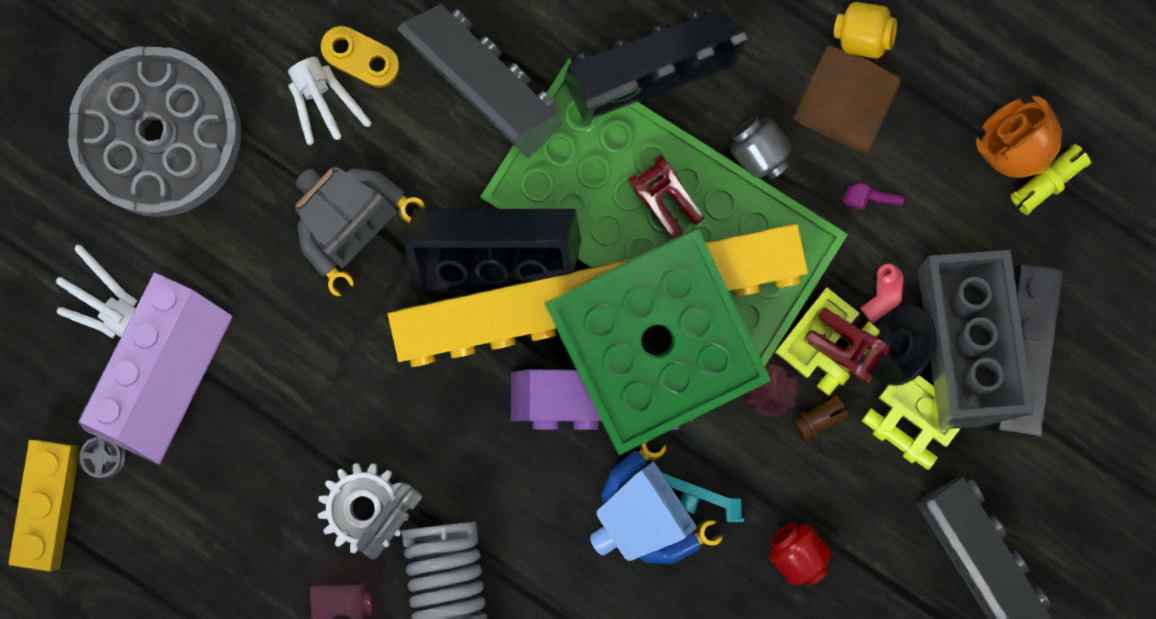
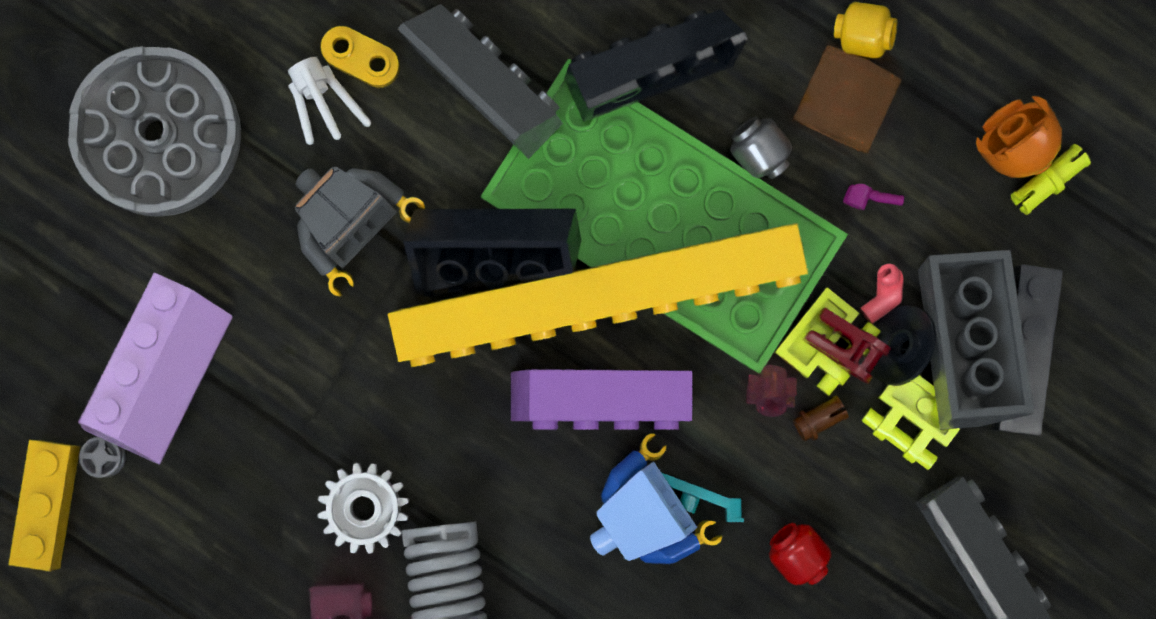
(113, 313): white plant -> none
(389, 521): dark grey axle -> none
(670, 185): dark red piece -> none
(709, 349): green piece -> none

